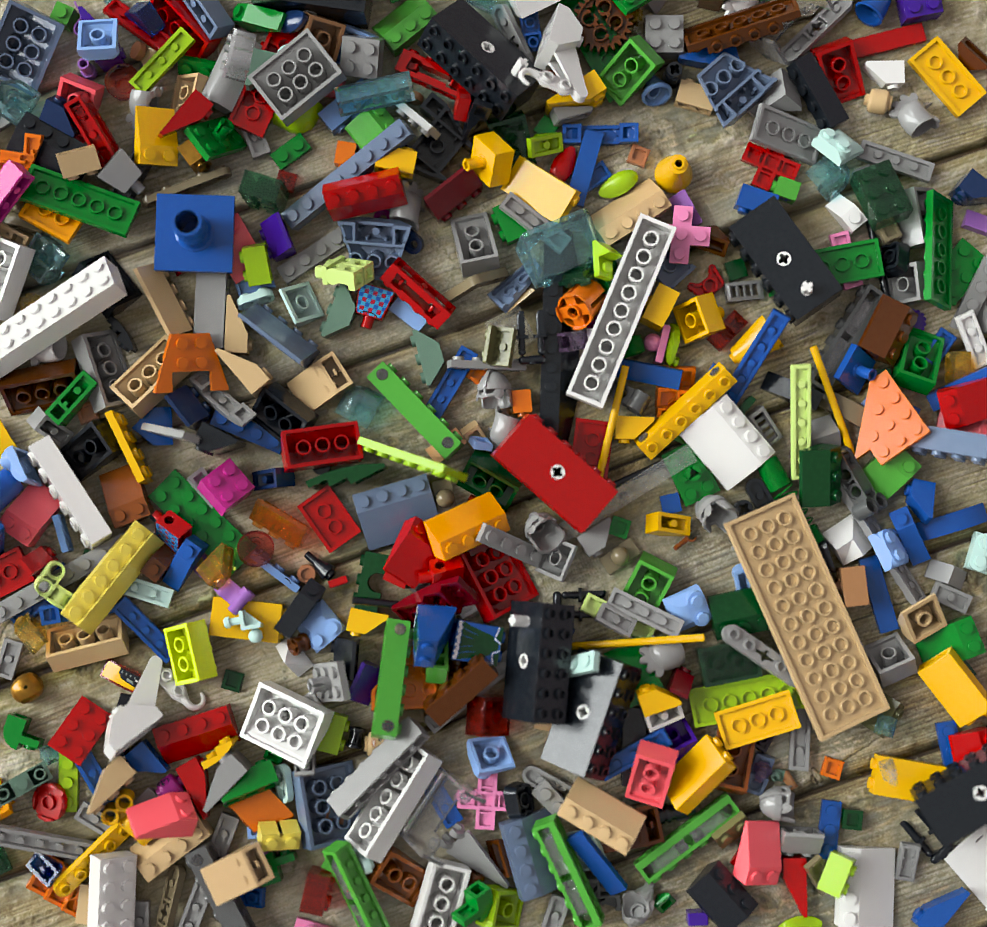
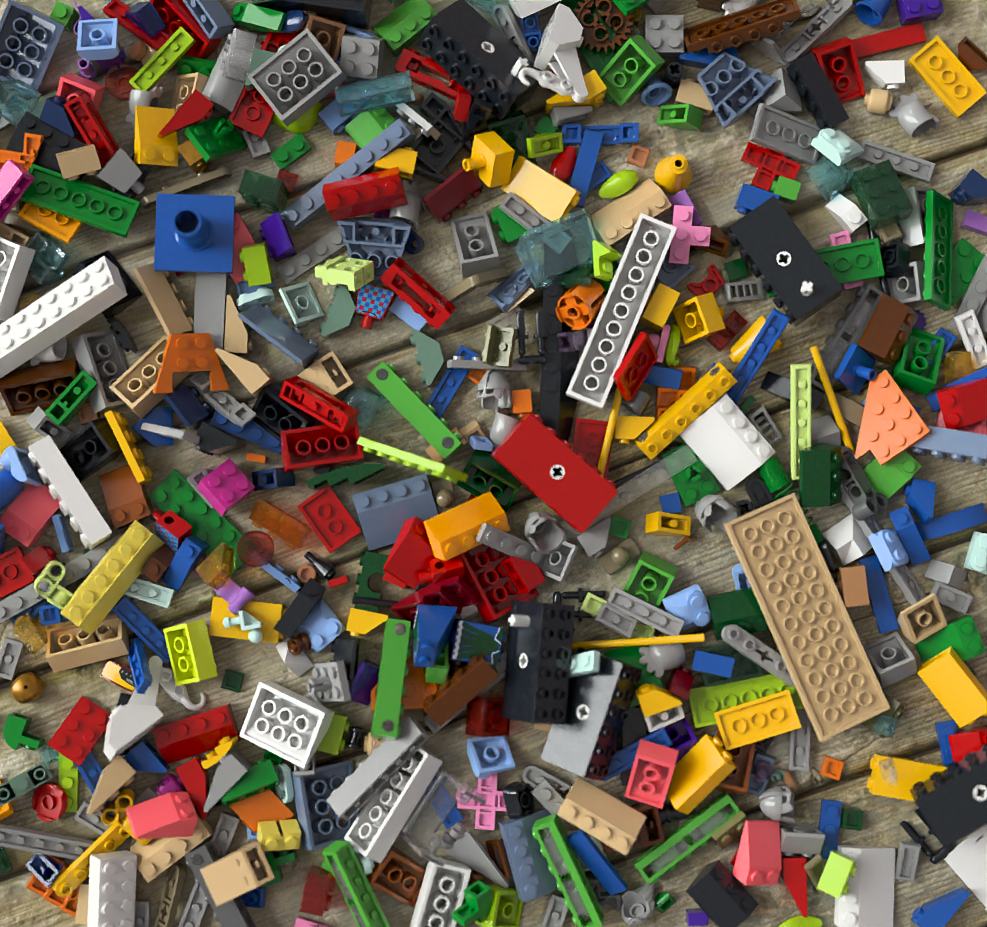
(139, 666): none -> blue plate
(257, 458): none -> orange tile
(319, 403): none -> red brick
(523, 574): none -> red slope
(635, 366): none -> red plate
(680, 116): none -> bright green slope
(713, 663): none -> blue tile

